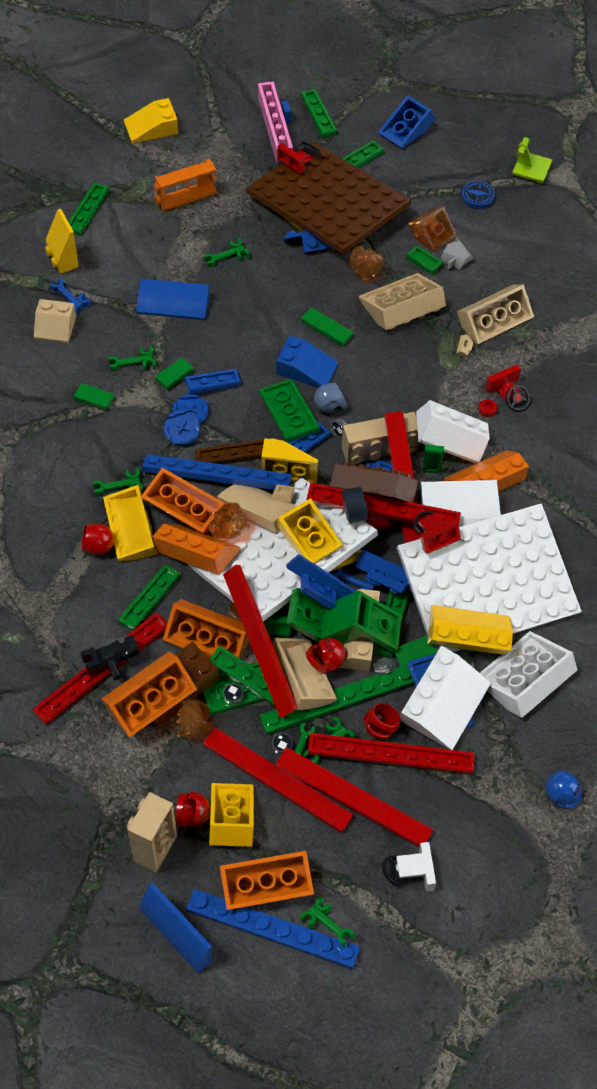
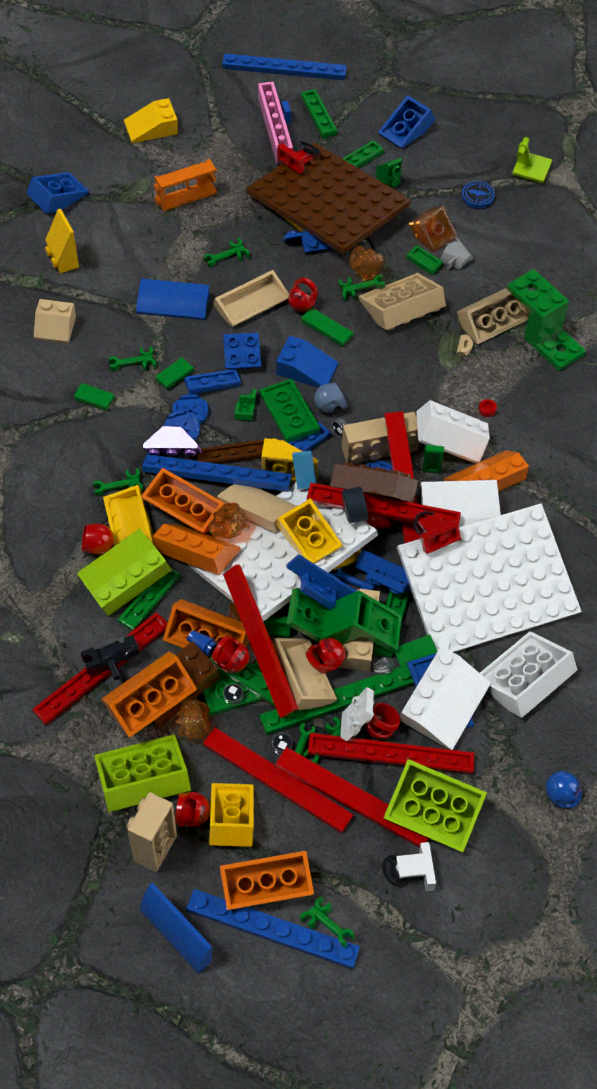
(55, 191): none -> blue slope
(78, 303): blue bar -> none
(88, 207): green tile -> none
(124, 572): none -> lime slope
(142, 768): none -> lime slope
(171, 441): none -> slope
(204, 643): none -> blue cone
(233, 656): none -> red helmet
(242, 350): none -> blue plate
(245, 406): none -> green slope
(251, 298): none -> tan slope
(283, 493): tan tile -> none
(284, 66): none -> blue plate
(300, 300): none -> red helmet
(304, 469): none -> dark azure tile
(349, 289): none -> green bar
(357, 714): none -> white plate
(389, 172): none -> green slope
(435, 805): none -> lime slope
(470, 630): yellow slope -> none
(504, 385): red piece -> none
(546, 319): none -> green bracket

